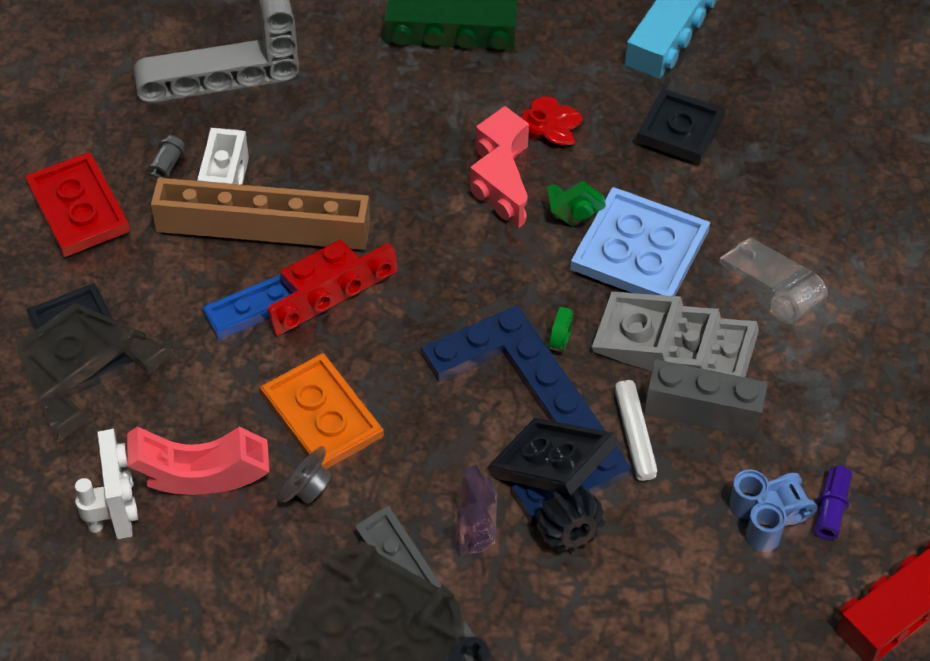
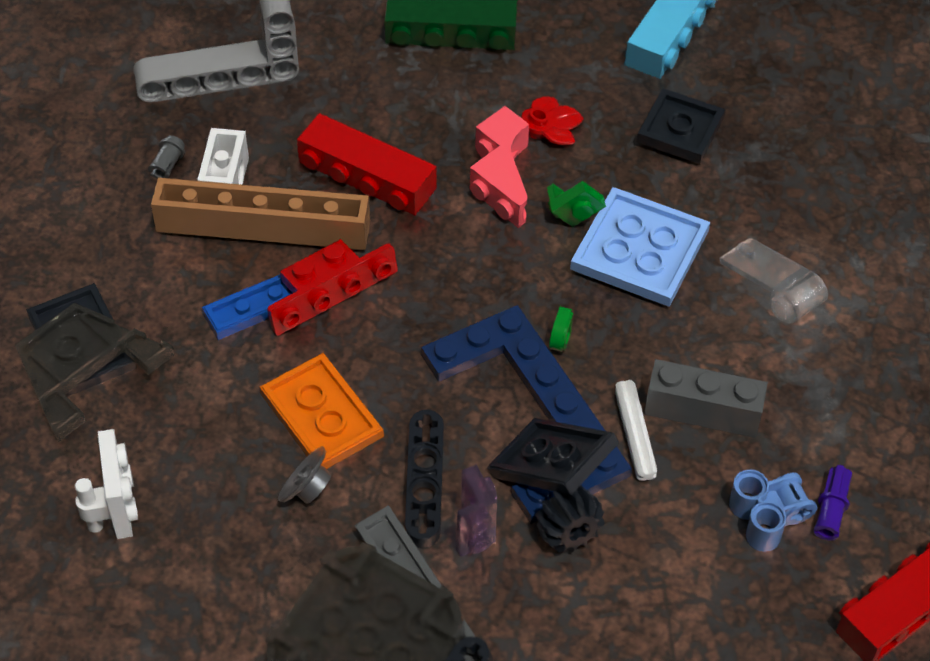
(77, 204): red plate -> none
(198, 468): coral arch -> none
(367, 164): none -> red brick
(424, 477): none -> black beam
(659, 327): light grey slope -> none

